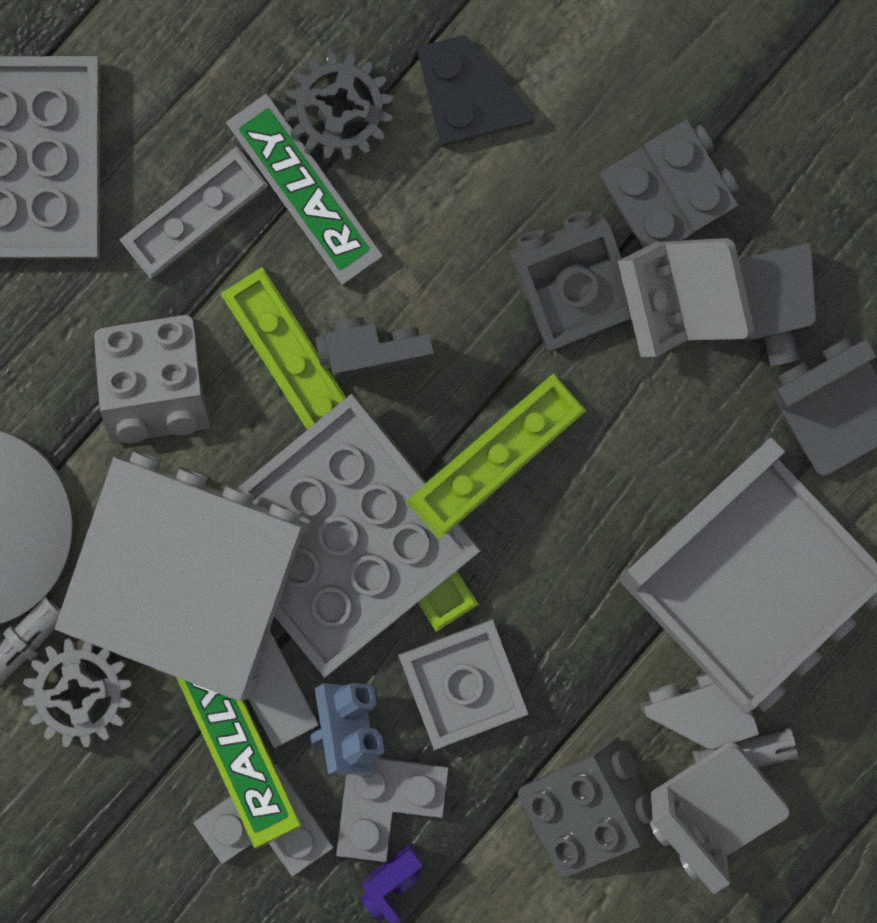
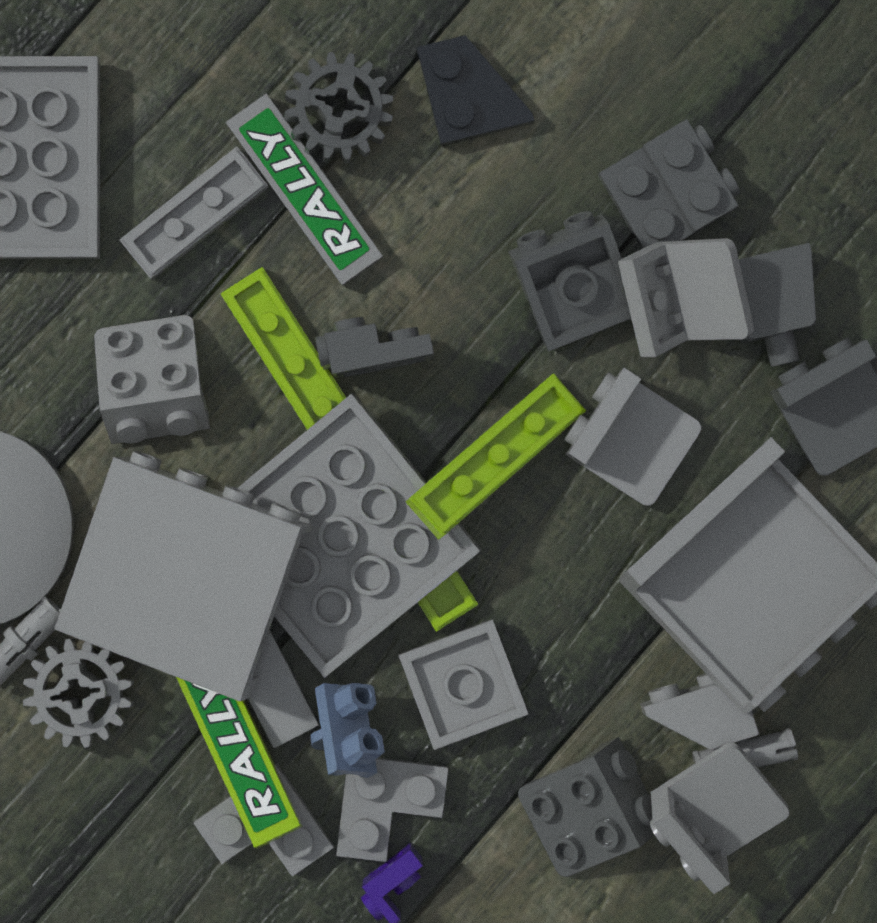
(632, 437): none -> light grey bracket

